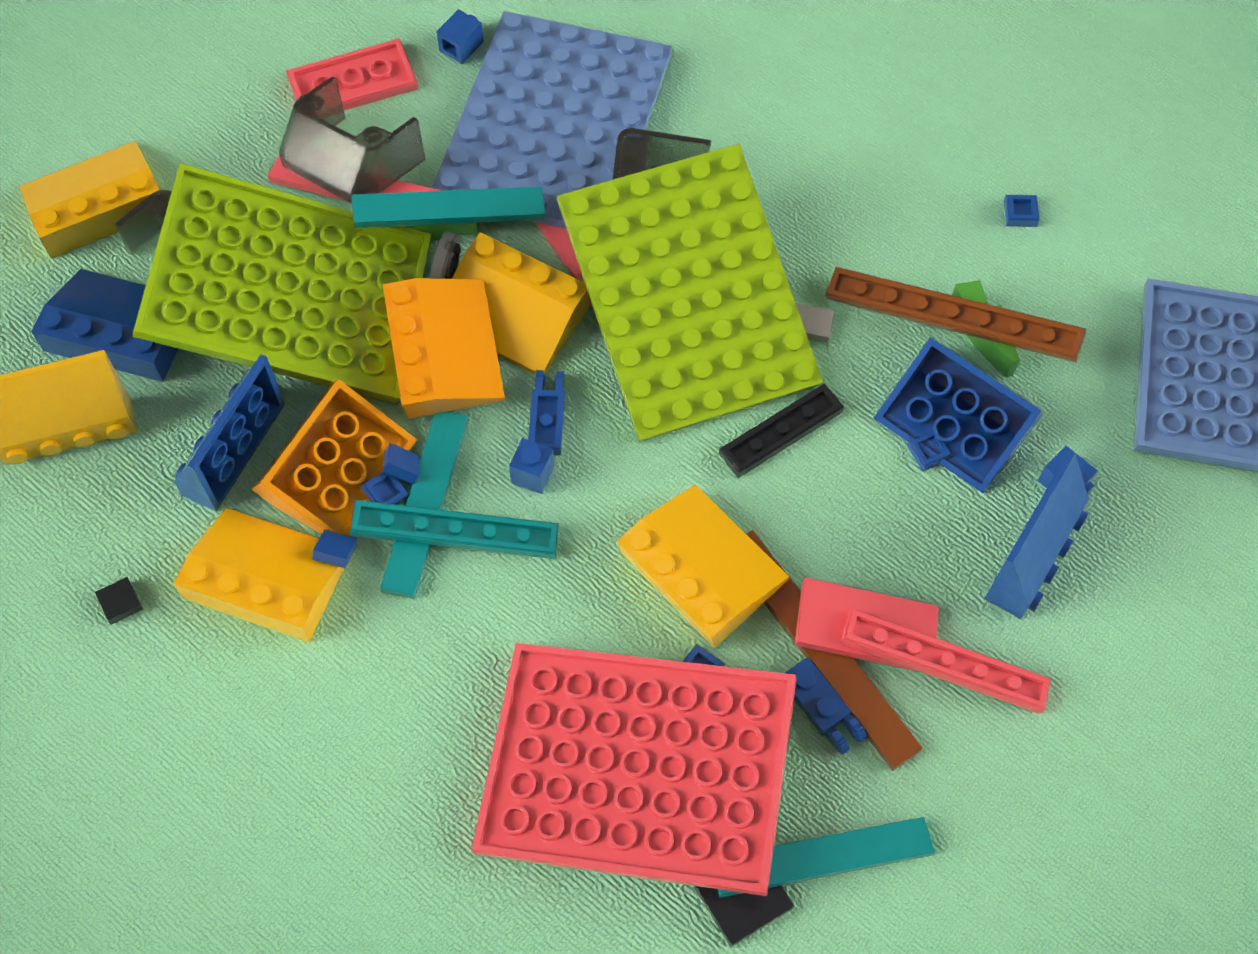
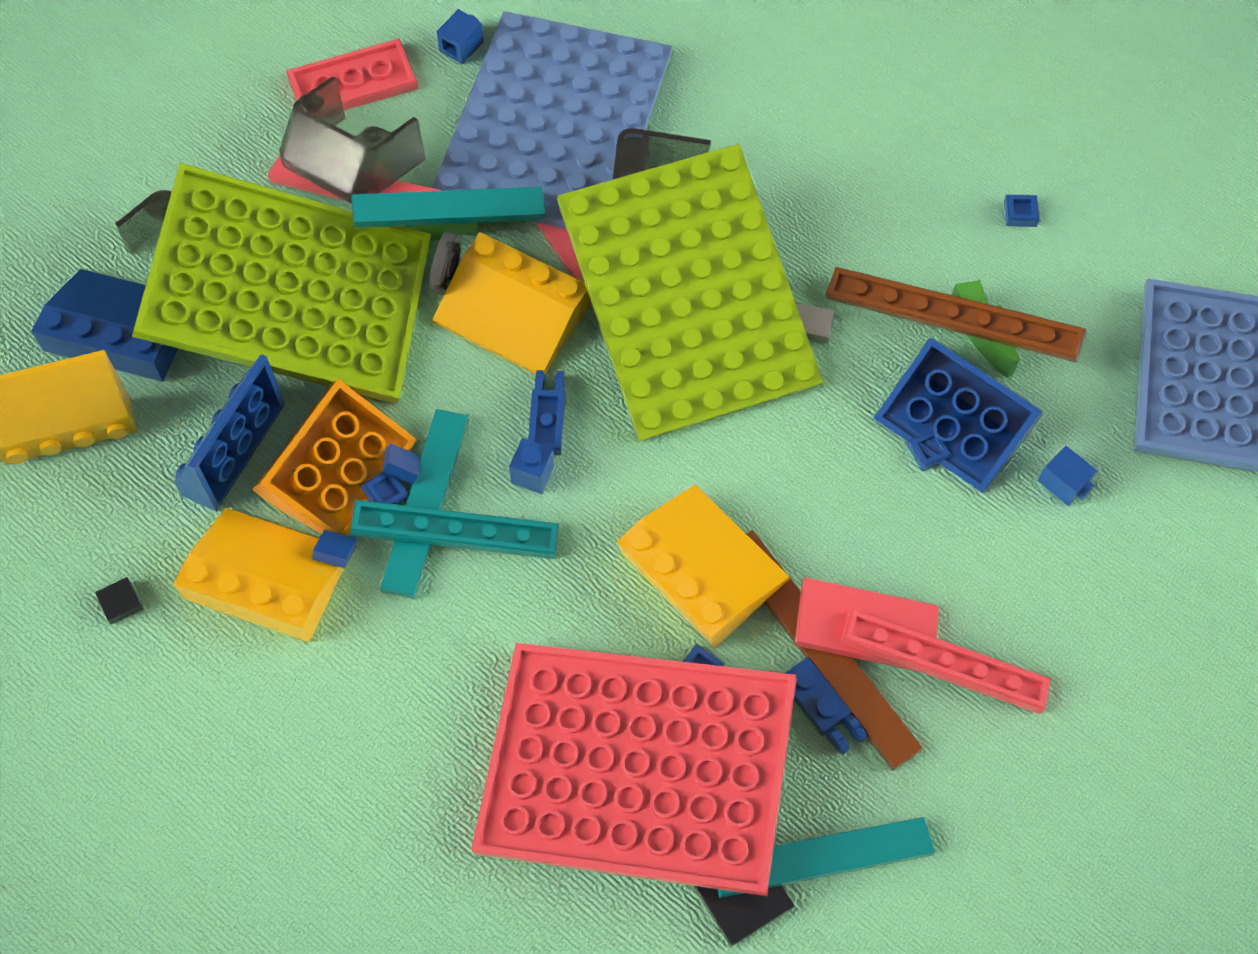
(87, 198): yellow slope -> none
(442, 345): light orange slope -> none
(781, 430): black tile -> none
(1042, 541): blue slope -> none

